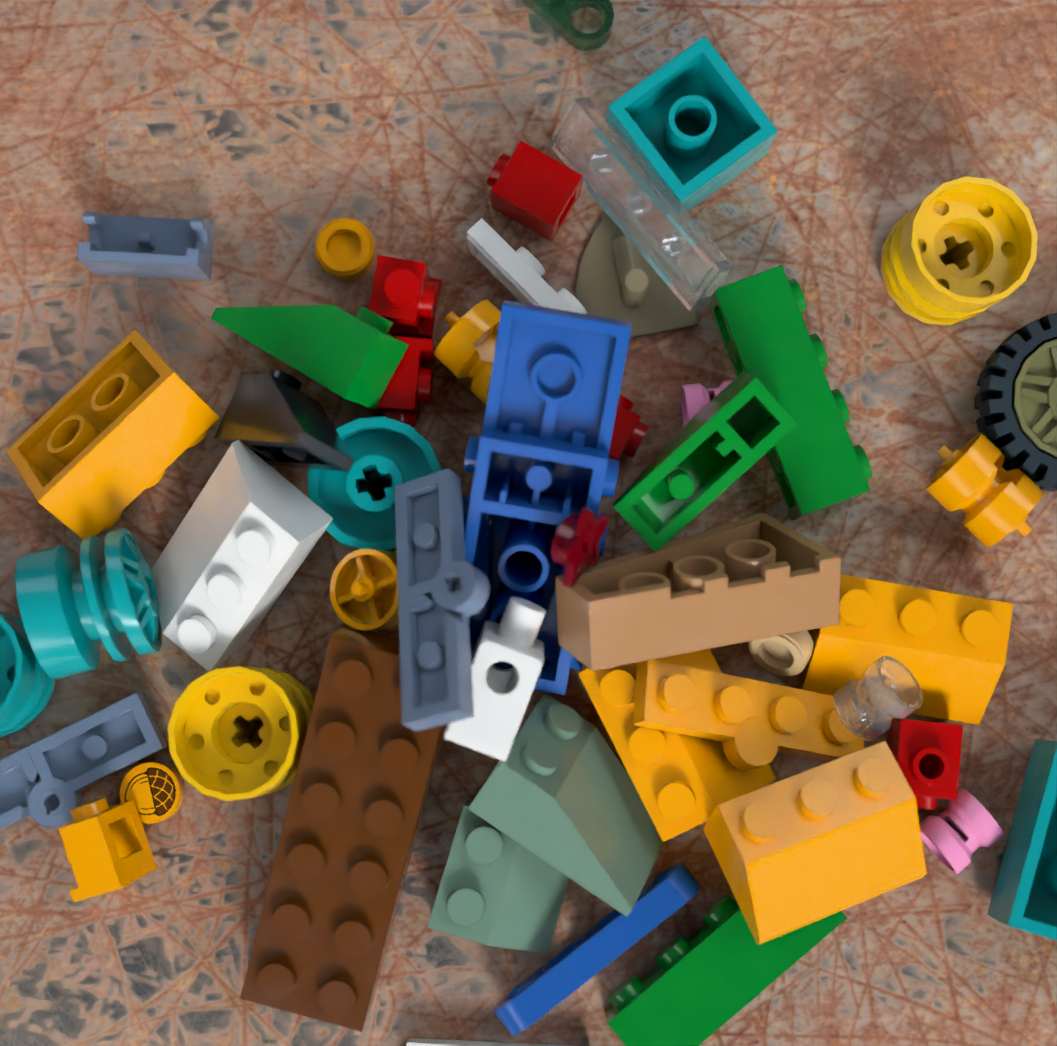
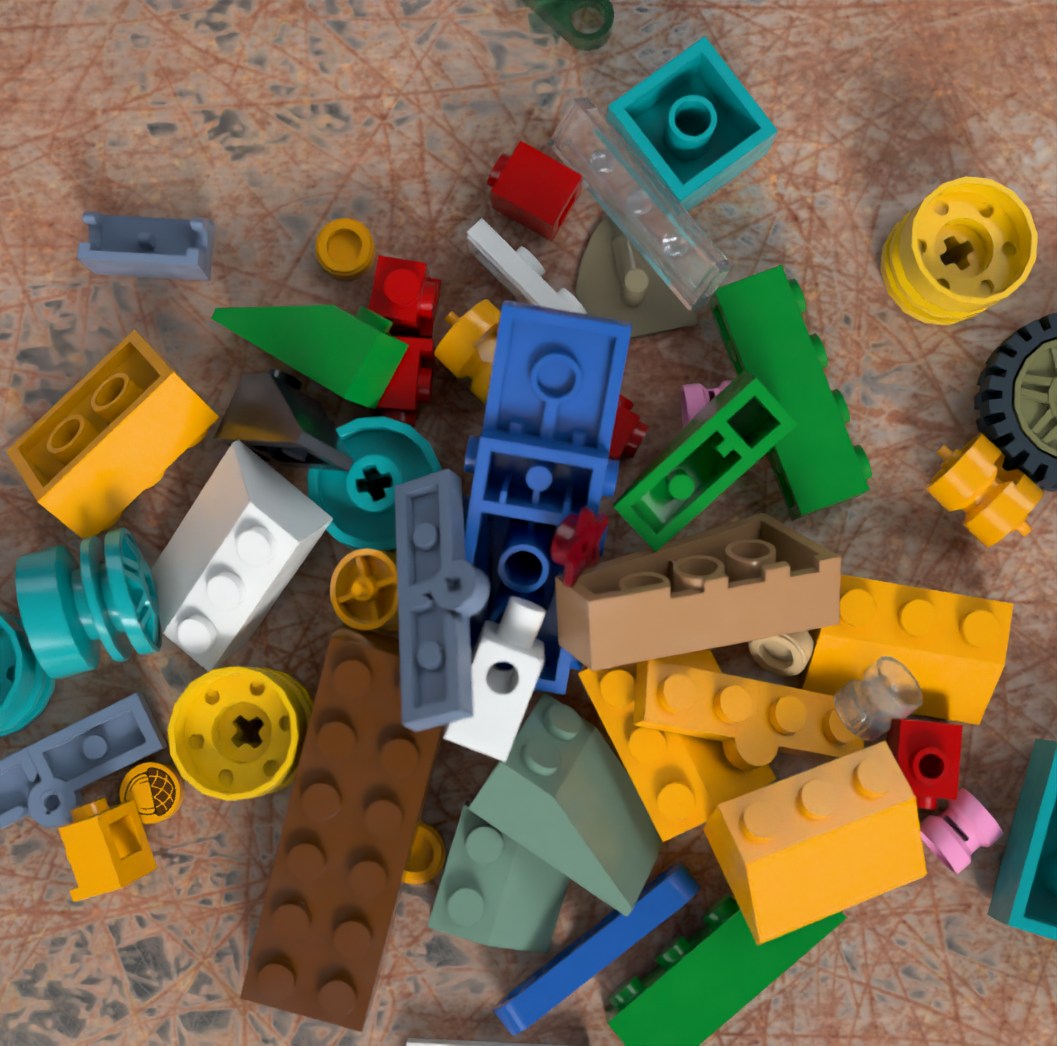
(427, 855): none -> light orange tile

